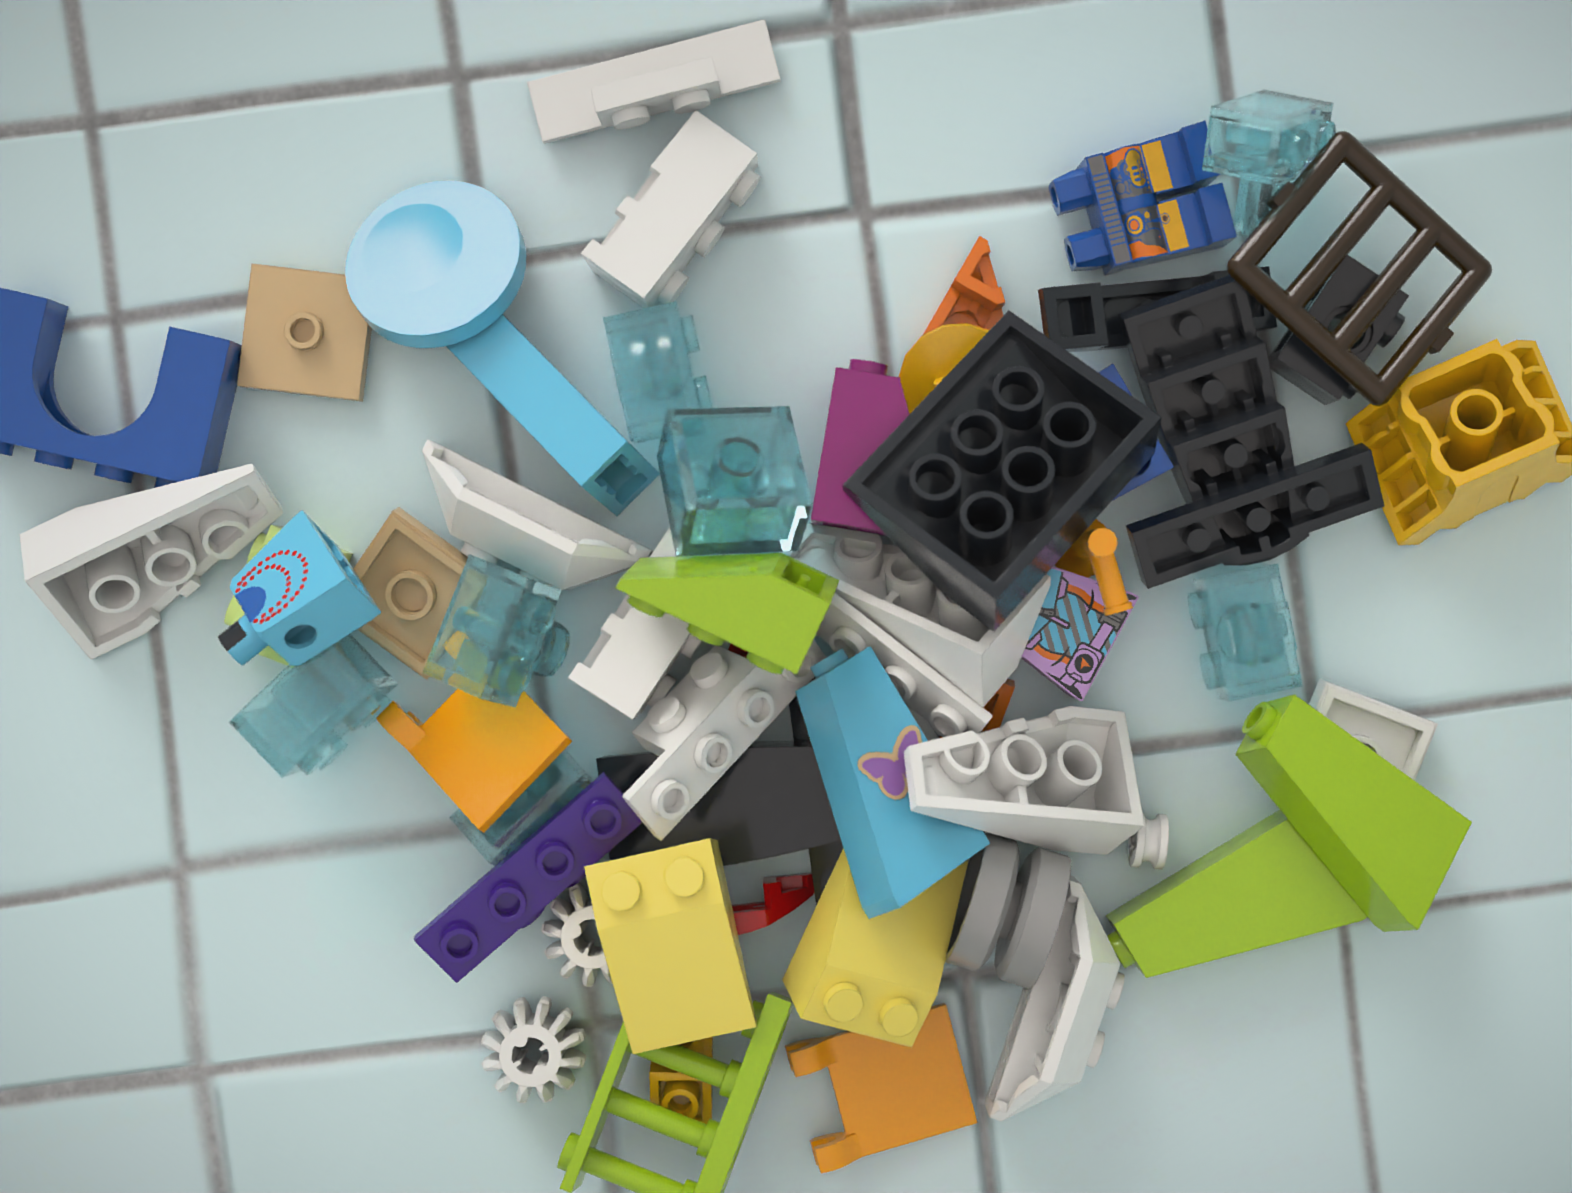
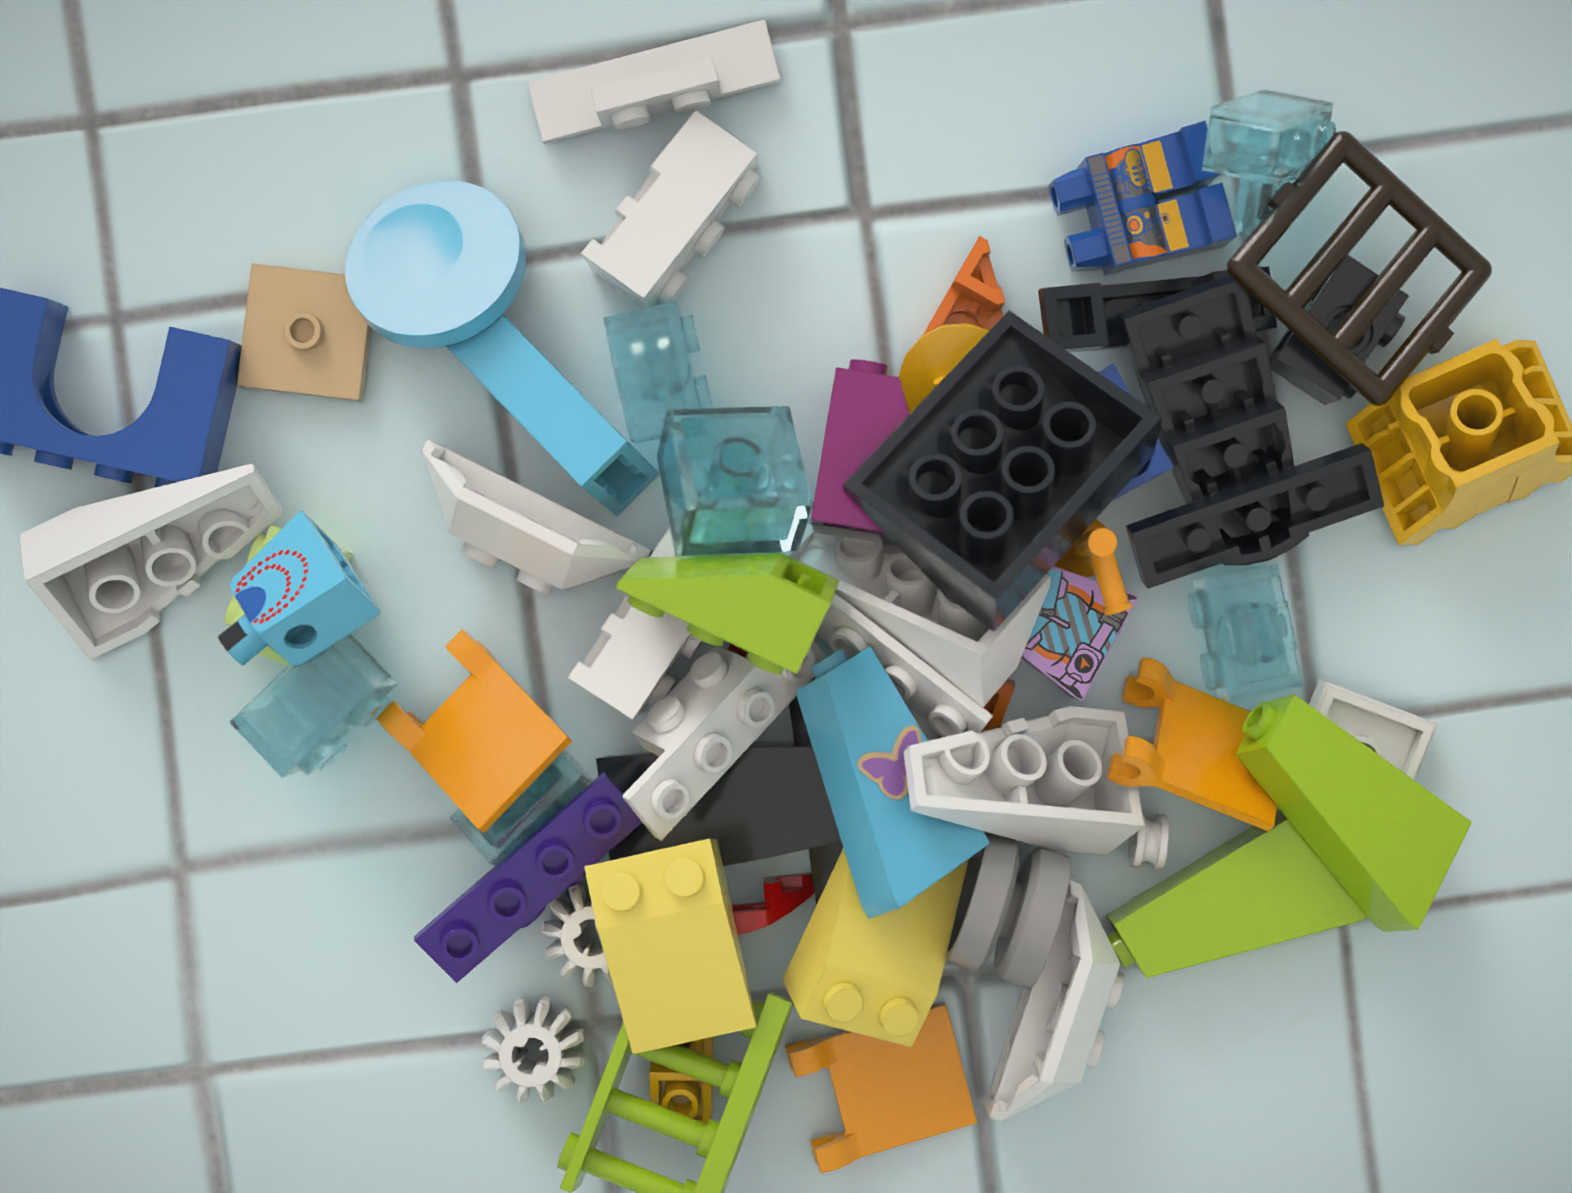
(412, 583): tan plate -> none
(498, 633): clear light blue brick -> none
(1190, 748): none -> light orange flag

